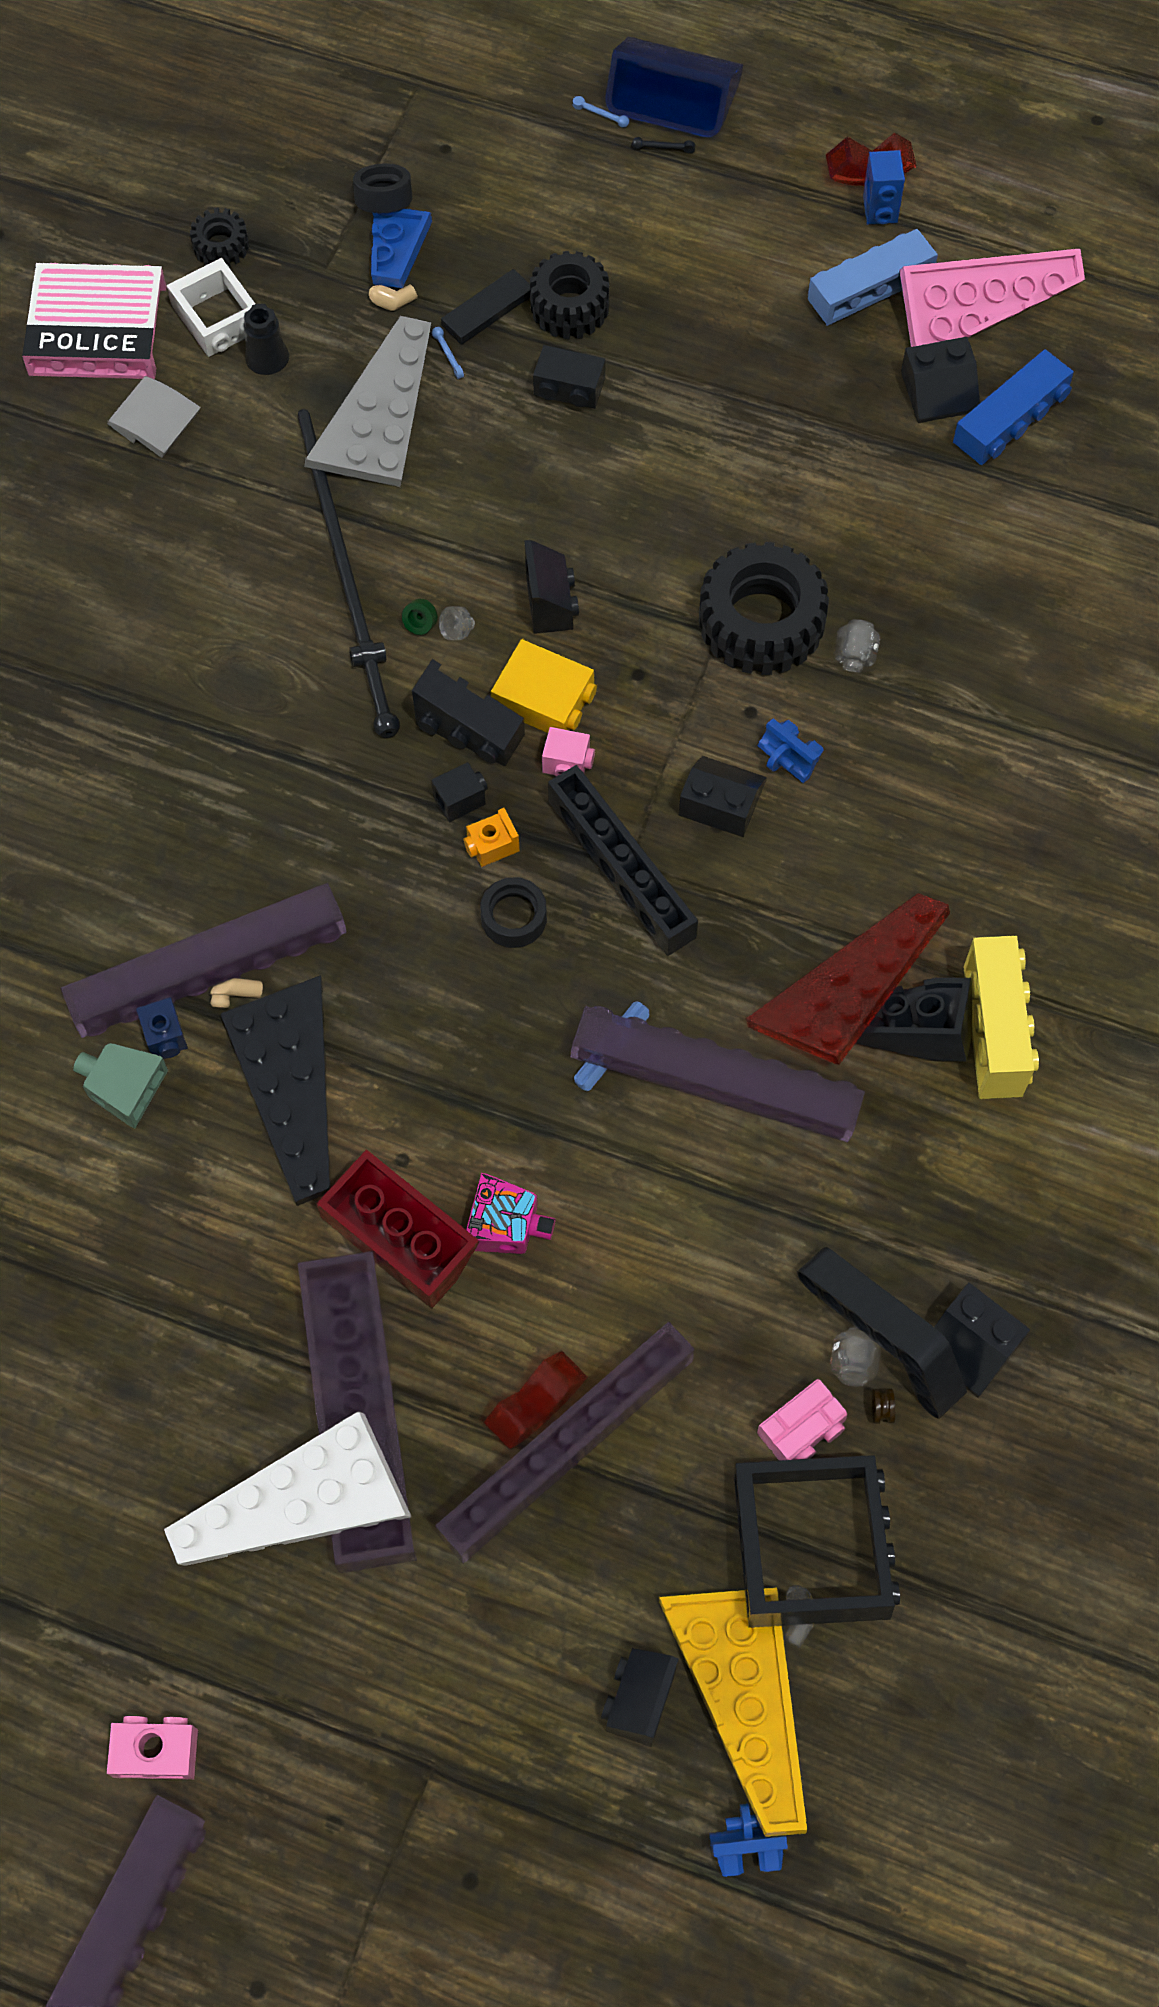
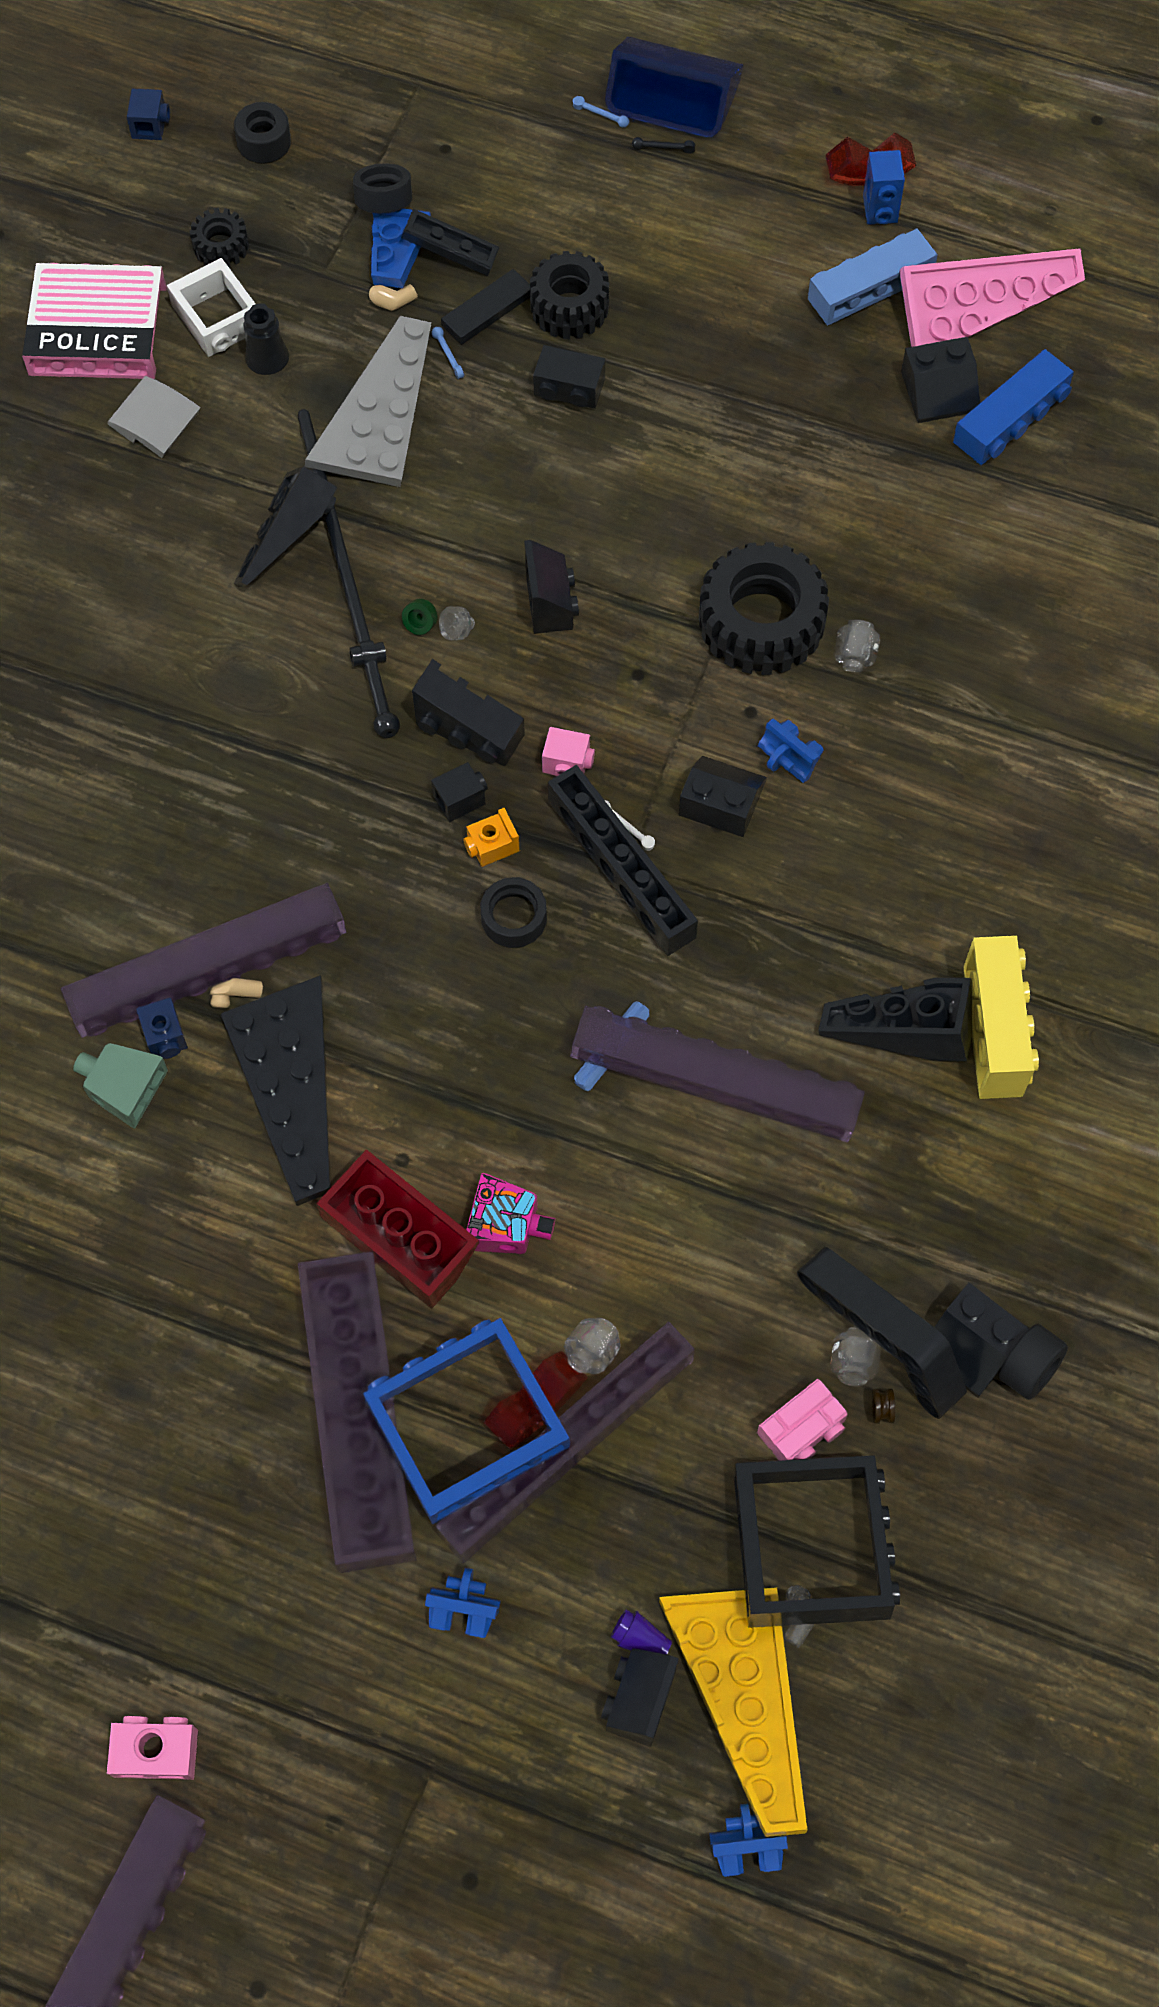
(147, 114): none -> dark blue brick
(262, 146): none -> black tyre
(295, 508): none -> black wedge
(308, 1494): white wing -> none
(445, 1602): none -> blue hips
(450, 242): none -> black tile
(493, 1475): none -> blue window
(544, 687): yellow brick -> none
(592, 1345): none -> clear head
(638, 1633): none -> dark purple cone
(647, 842): none -> white hinge
(844, 993): clear red wing -> none
(1033, 1361): none -> black tyre

